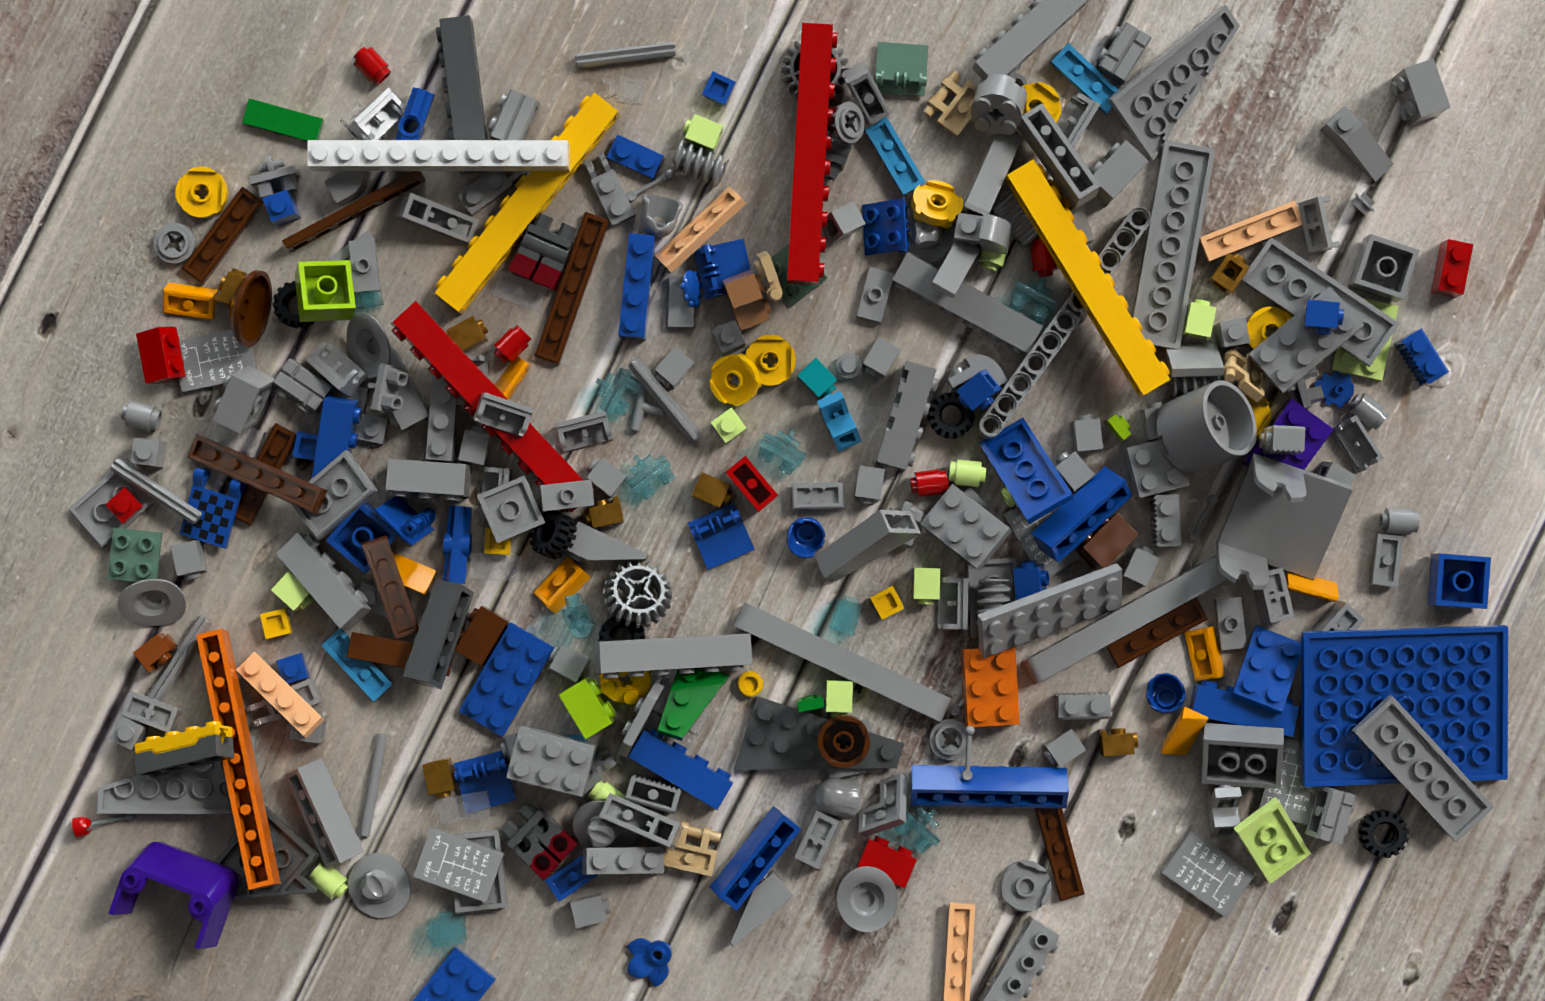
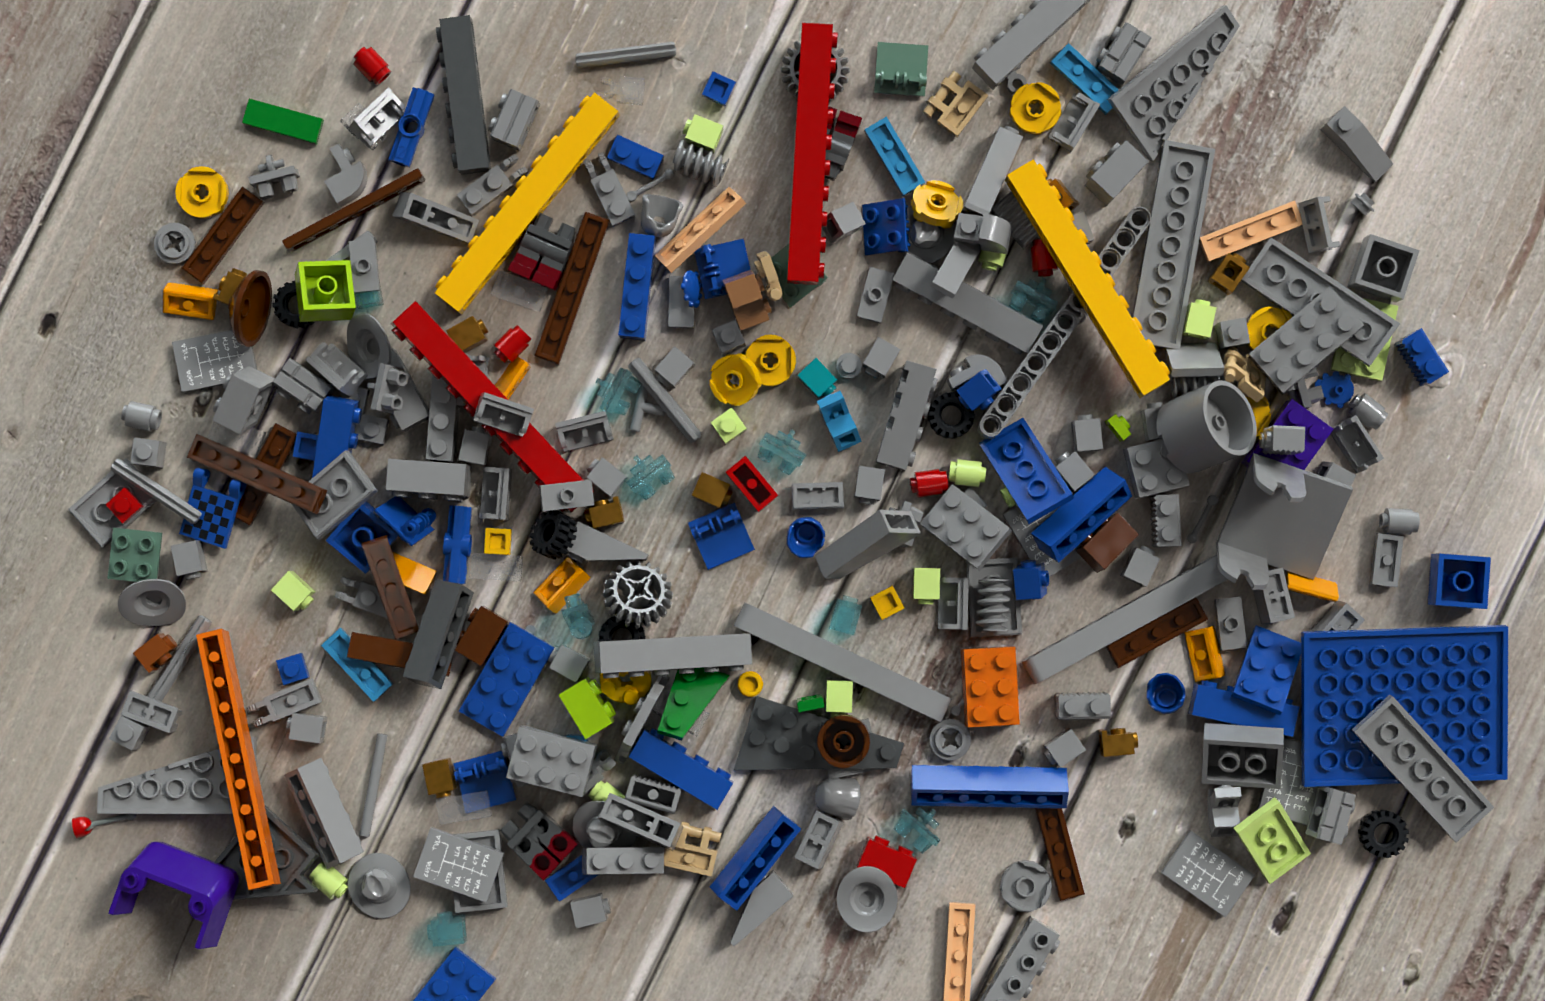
(160, 355): red brick -> none
(184, 749): dark grey piece -> none
(276, 623): yellow plate -> none
(280, 694): light nougat plate -> none
(281, 207): blue brick -> none
(324, 581): light grey brick -> none
(438, 155): white brick -> none
(510, 509): light grey plate -> none
(647, 963): blue plate -> none
(855, 122): light grey gear -> none
(866, 93): light grey brick -> none
(890, 810): light grey plate -> none
(967, 774): light grey hinge -> none
(998, 105): light grey brick -> none
(1050, 610): light grey plate -> none
(1058, 156): light grey brick -> none
(1183, 732): light orange slope -> none
(1323, 316): blue brick -> none
(1420, 92): light grey brick -> none
(1452, 268): red brick -> none

